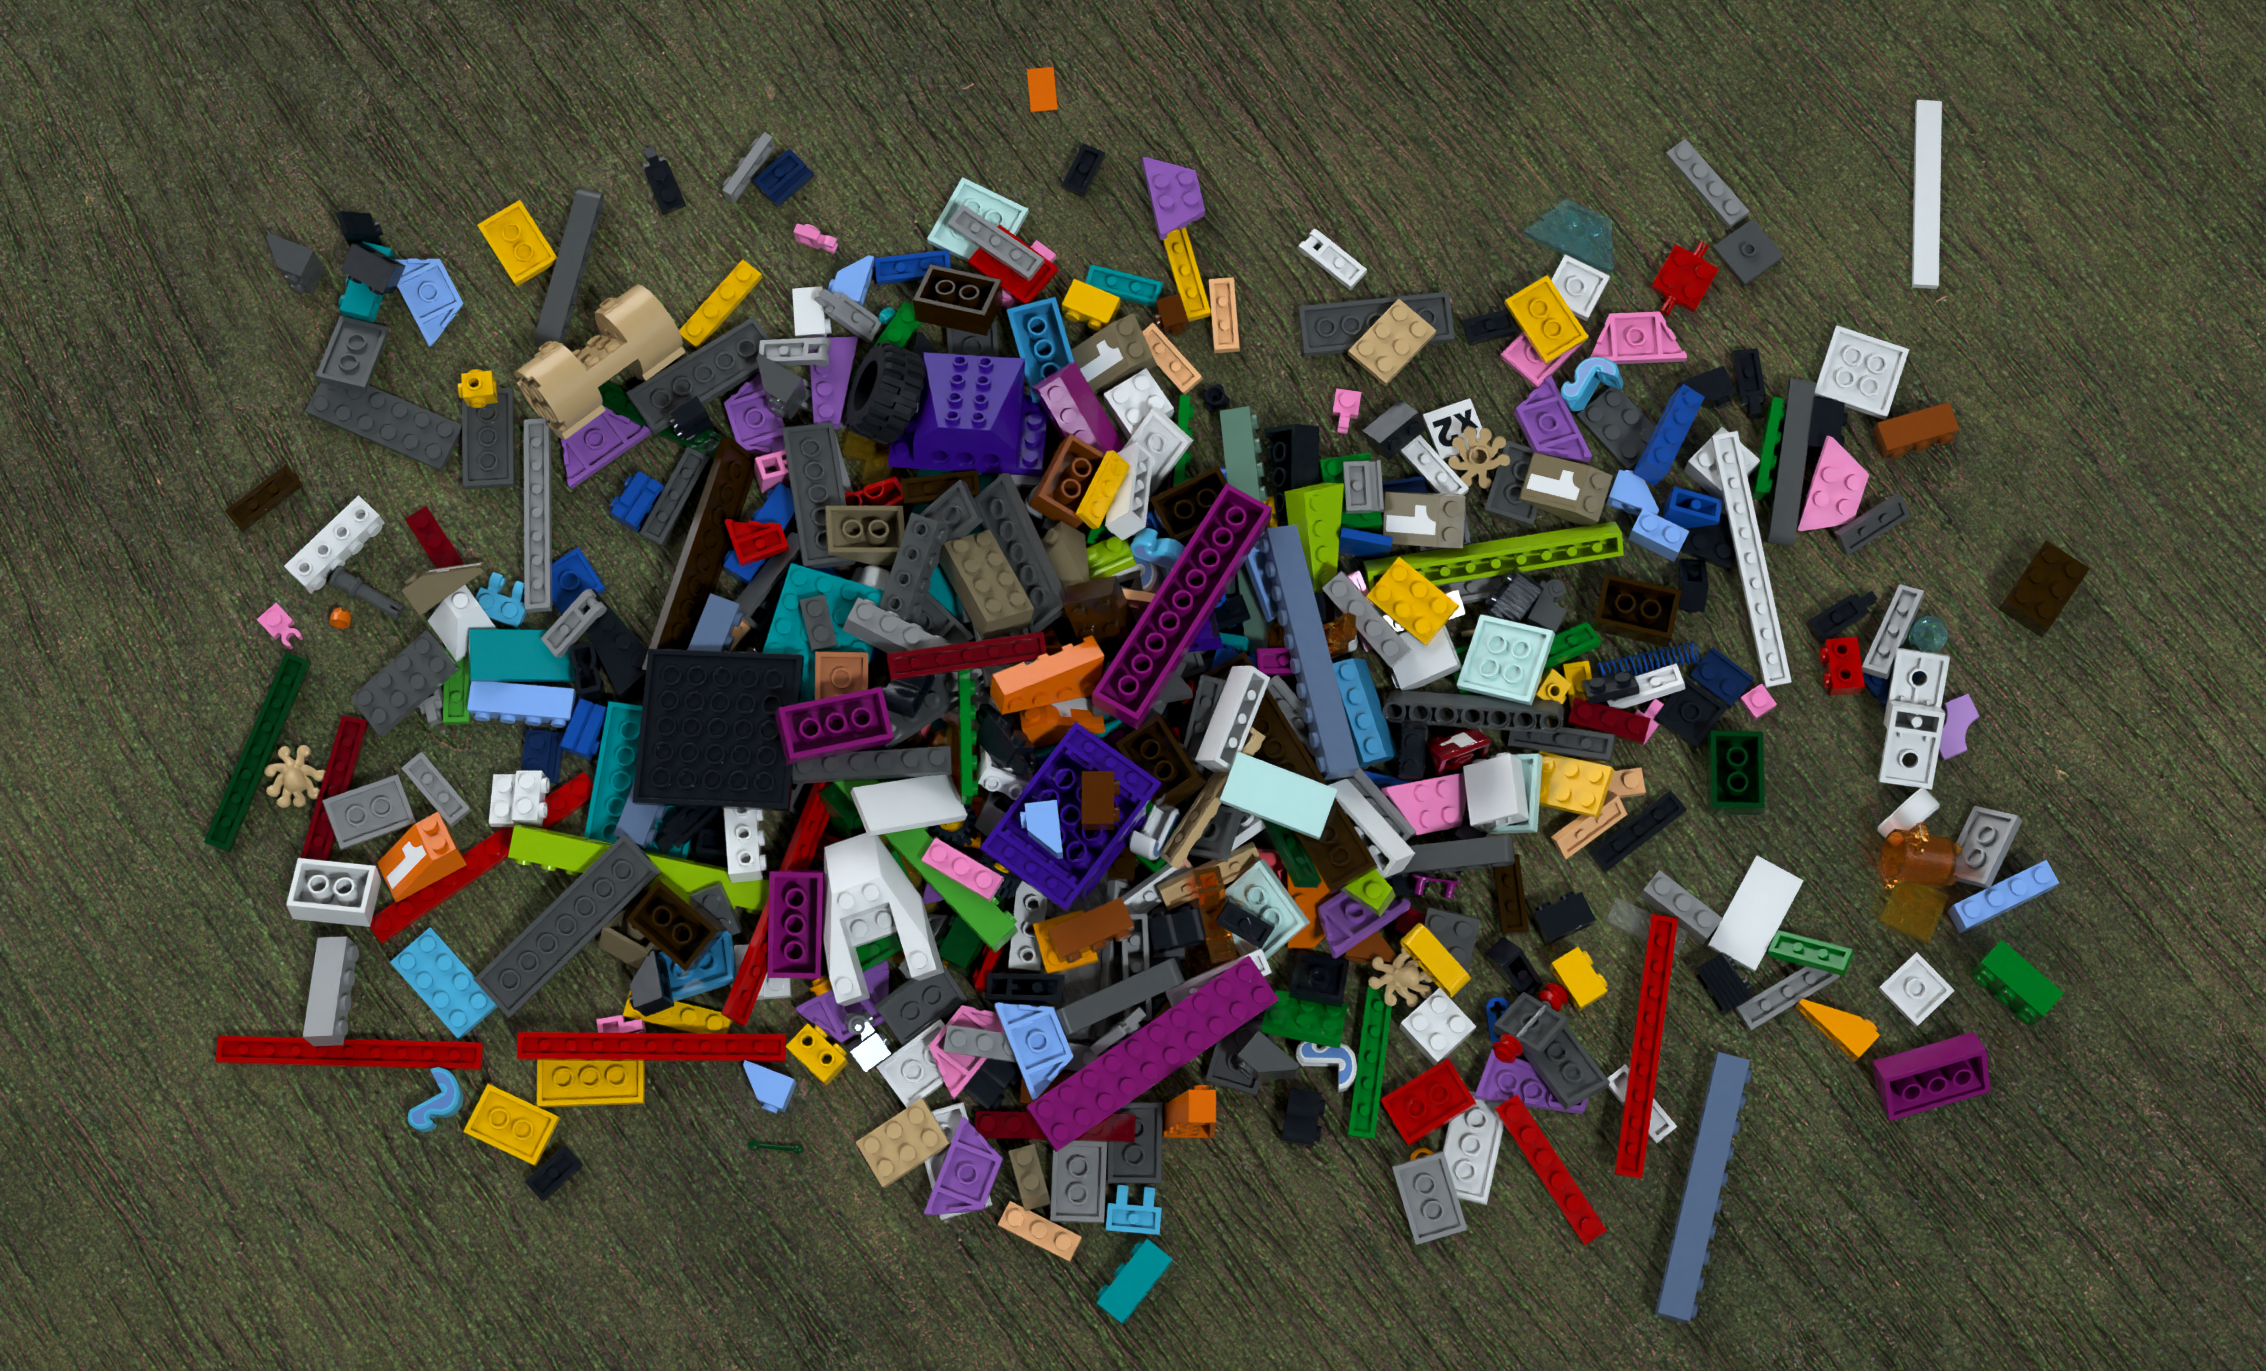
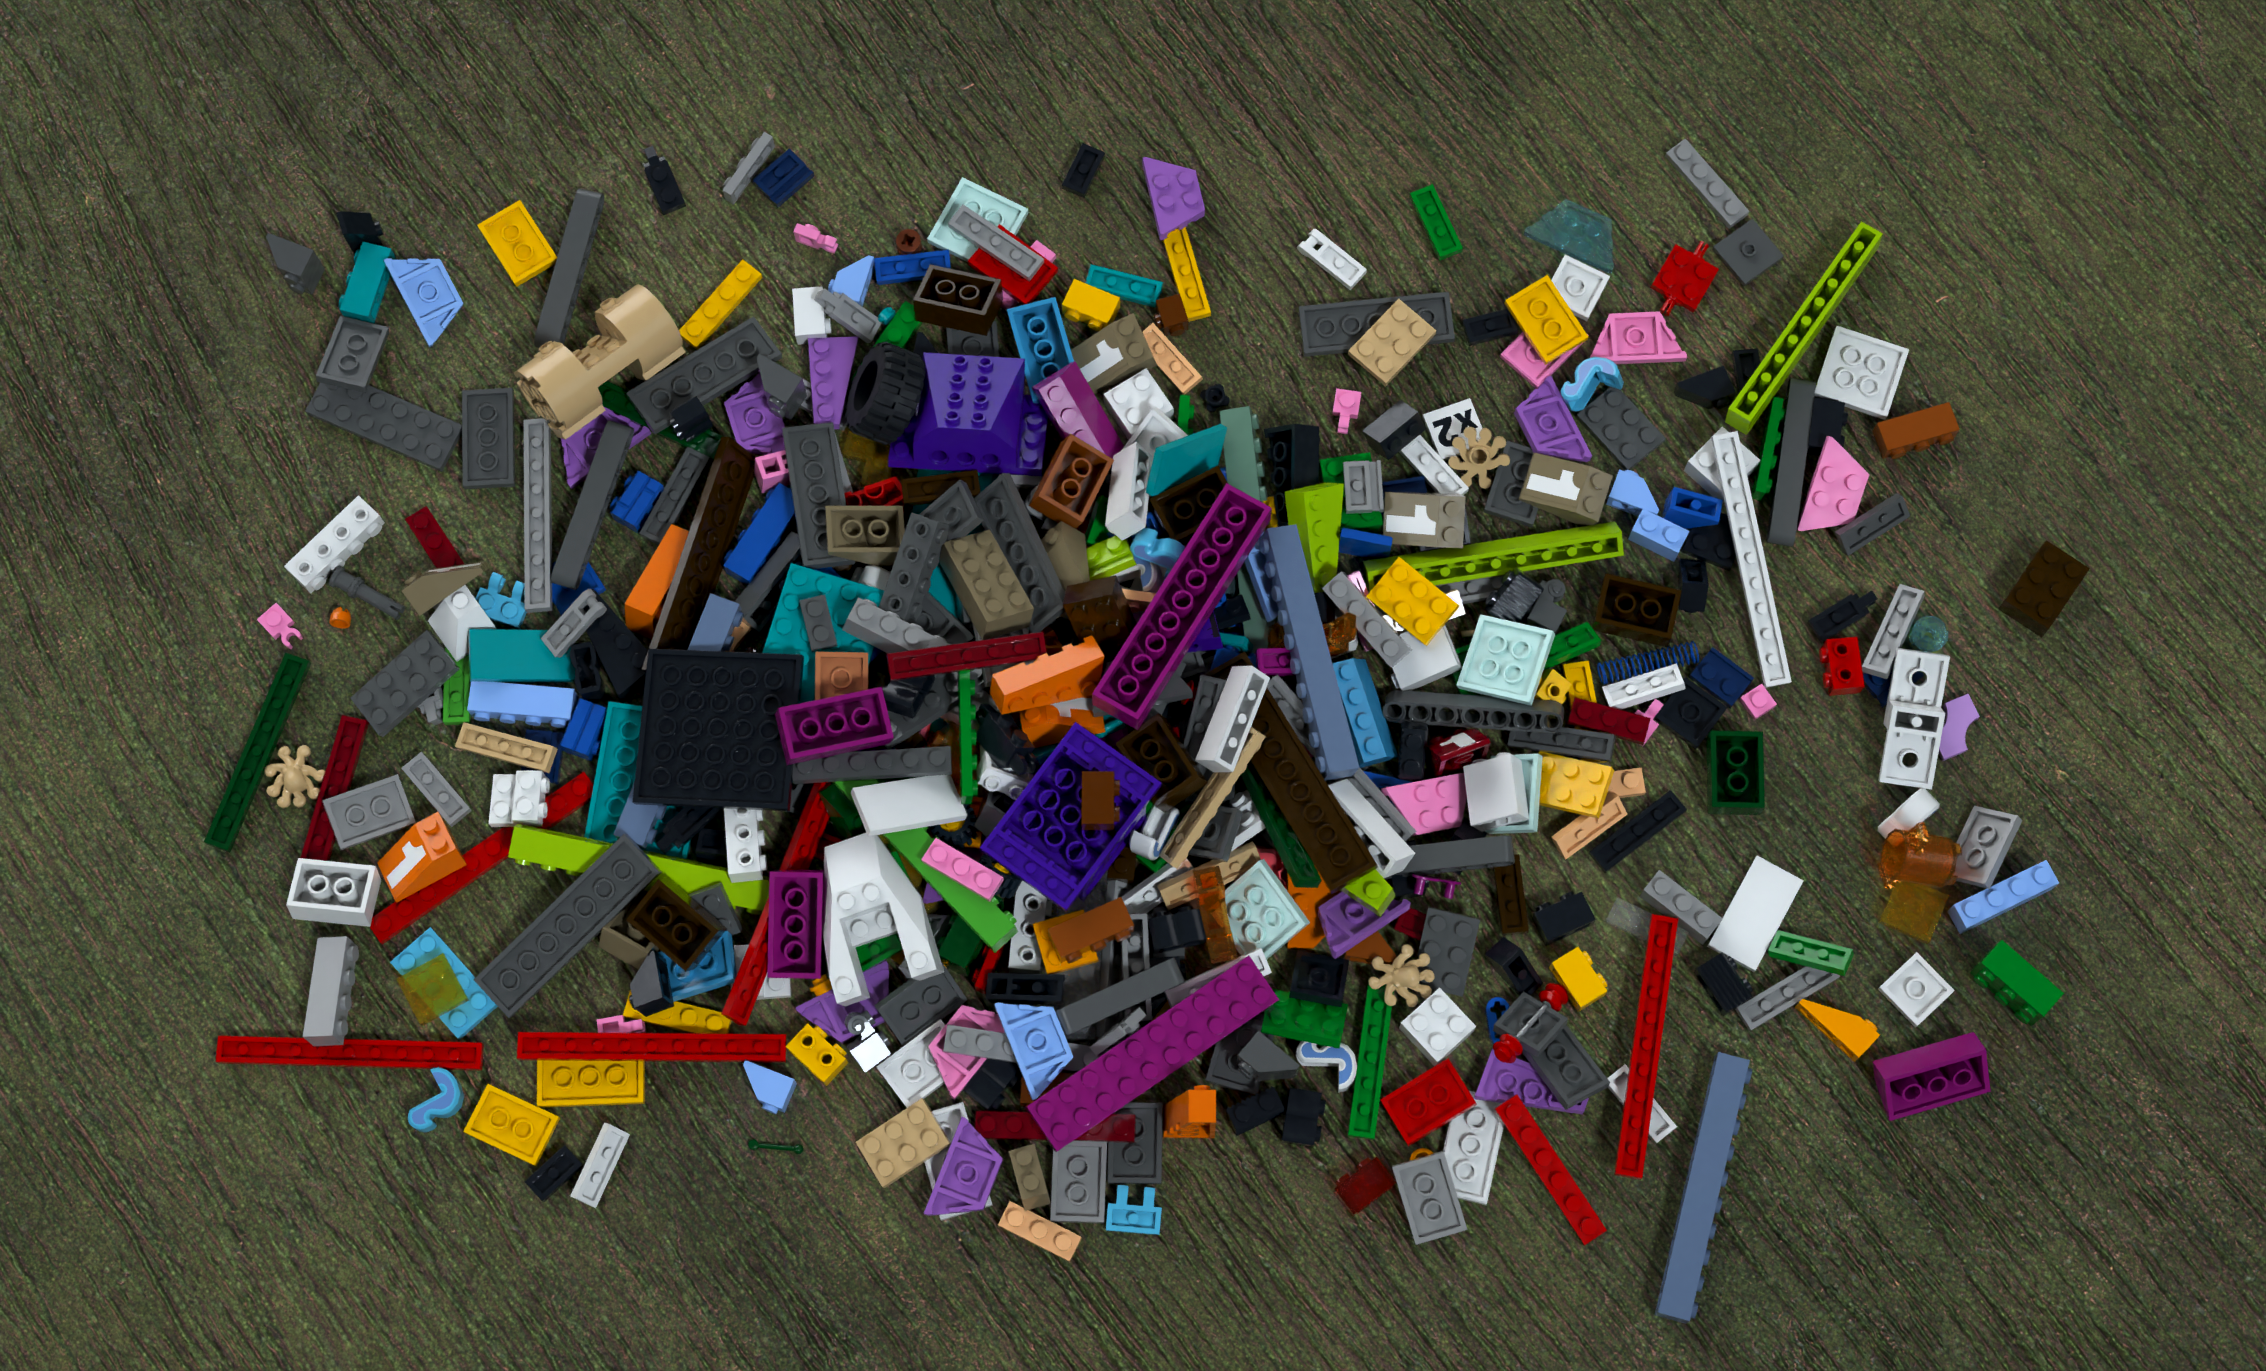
(264, 498): dark brown plate -> none
(372, 268): black brick -> none
(432, 989): none -> clear yellow plate
(478, 388): yellow brick -> none
(506, 747): none -> tan plate
(592, 505): none -> dark grey beam
(600, 1165): none -> white plate
(650, 592): none -> orange wedge
(756, 540): red wing -> none
(797, 351): light grey plate -> none
(904, 246): none -> copper wheel
(1042, 89): orange sticker -> none
(1043, 825): light blue slope -> none
(1102, 489): yellow plate -> none
(1133, 1281): teal brick -> none
(1185, 459): none -> teal tile
(1224, 315): light nougat plate -> none
(1245, 923): black plate -> none
(1255, 1111): none -> black brick
(1278, 795): light aqua tile -> none
(1364, 1186): none -> clear red brick
(1435, 960): yellow beam -> none
(1436, 222): none -> green plate
(1610, 687): black plate -> none
(1668, 435): blue brick -> none
(1803, 328): none -> lime brick
(1926, 194): white tile -> none

